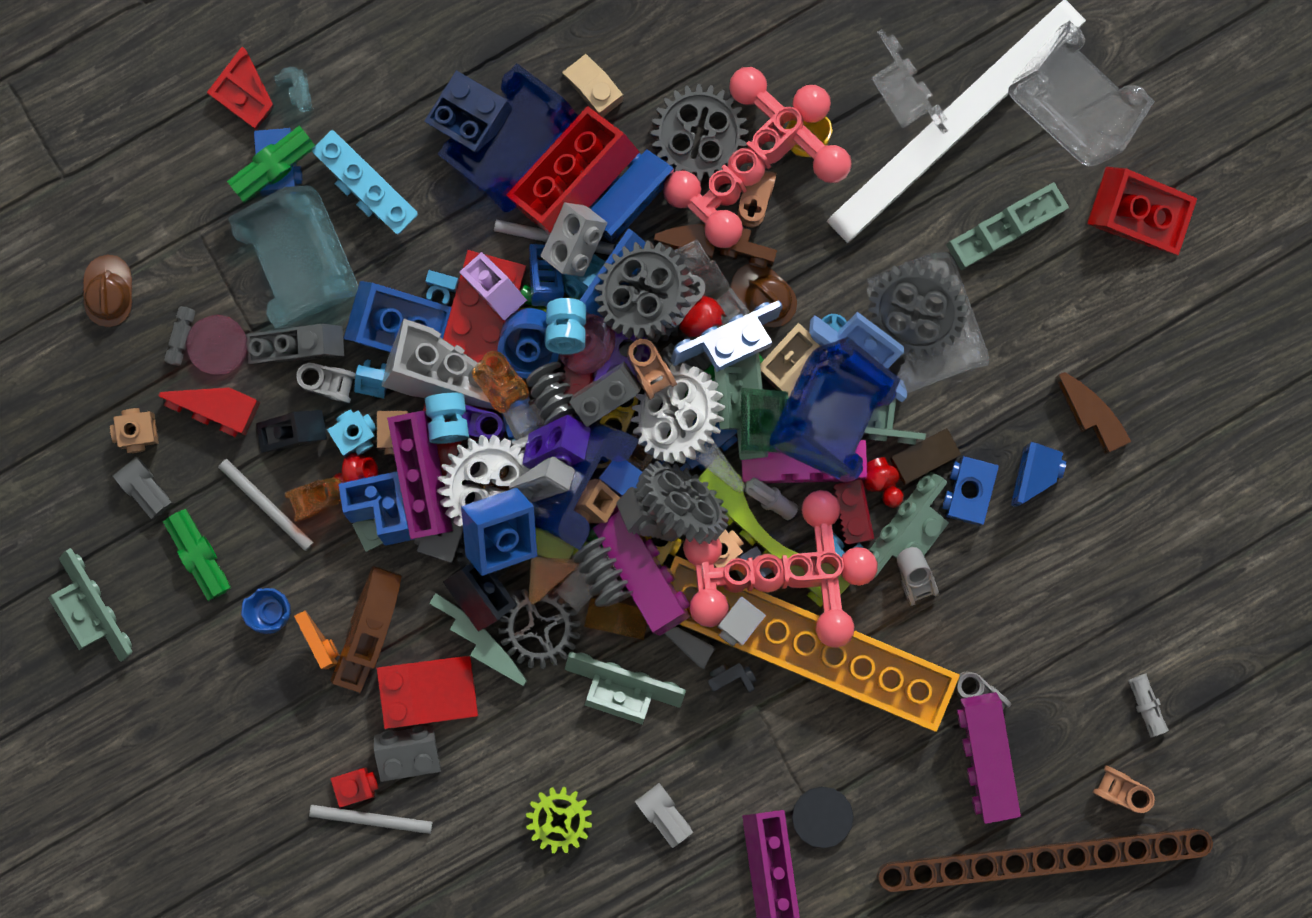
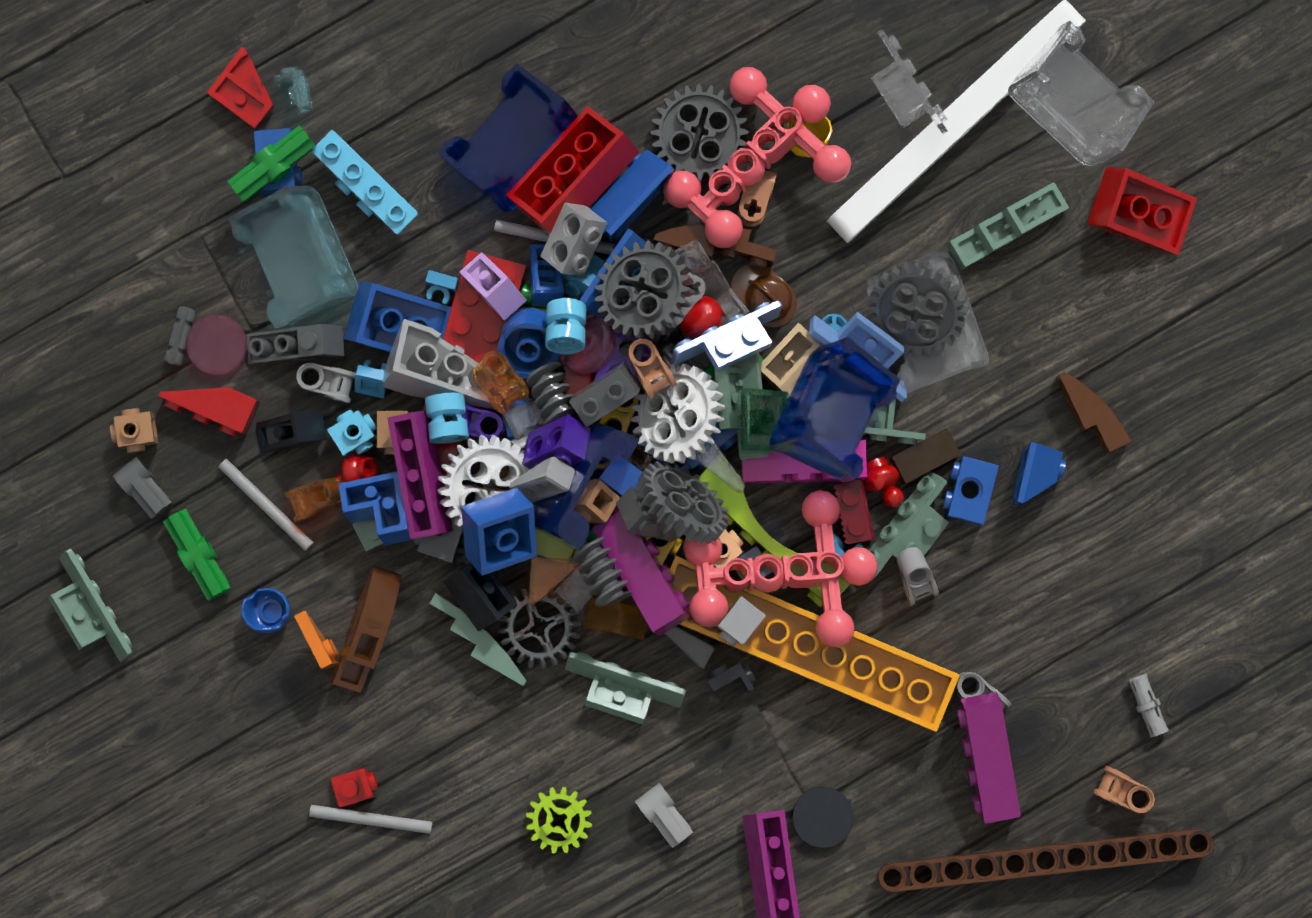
(108, 290): reddish brown piece -> none
(406, 753): dark grey bracket -> none
(427, 692): red slope -> none
(468, 112): dark blue slope -> none
(593, 85): tan slope -> none
(771, 498): light grey axle -> none

